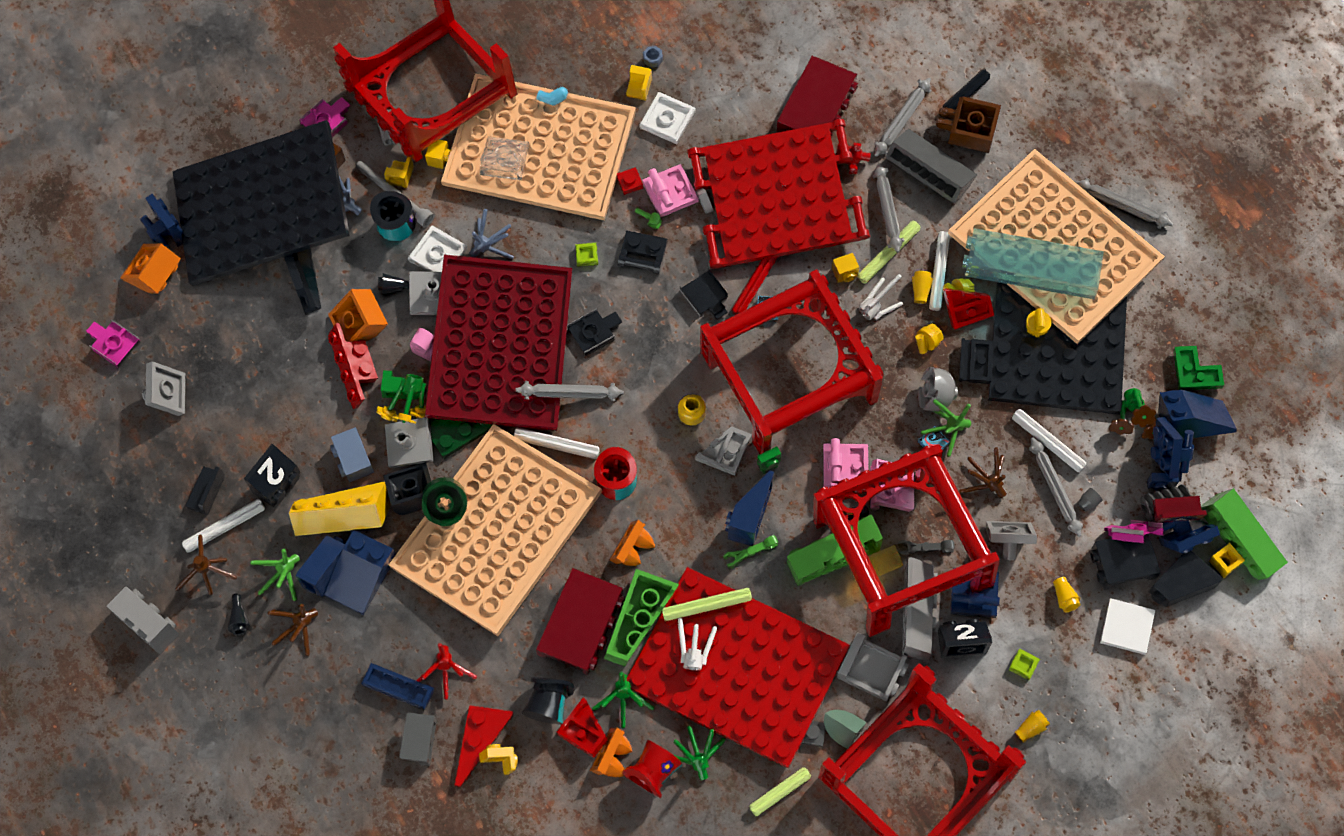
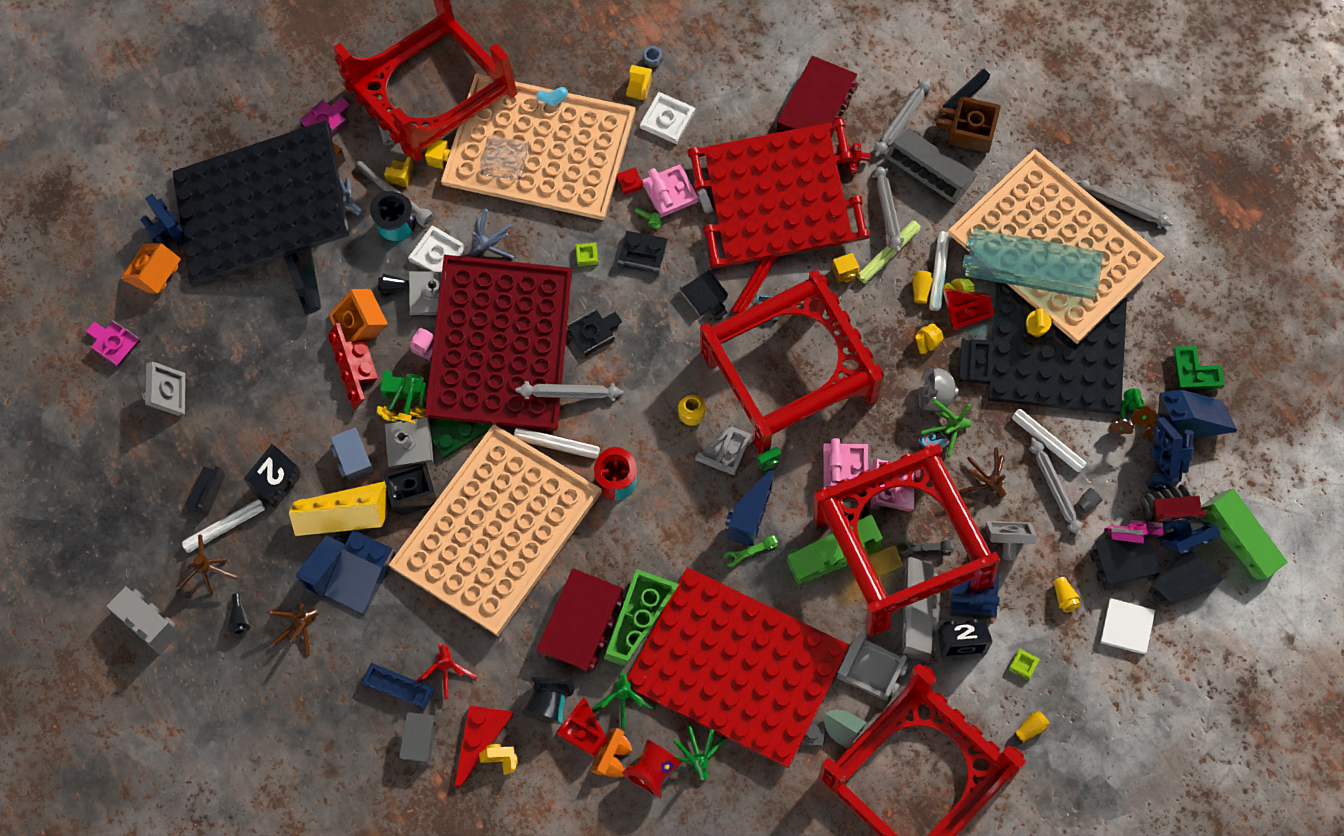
(284, 567): bright green plant -> none
(439, 513): dark green brick -> none
(636, 536): orange tile -> none
(693, 658): white plant -> none
(707, 604): yellowish green axle -> none
(780, 791): yellowish green axle -> none
(871, 307): white plant -> none
(1230, 555): yellow plate -> none

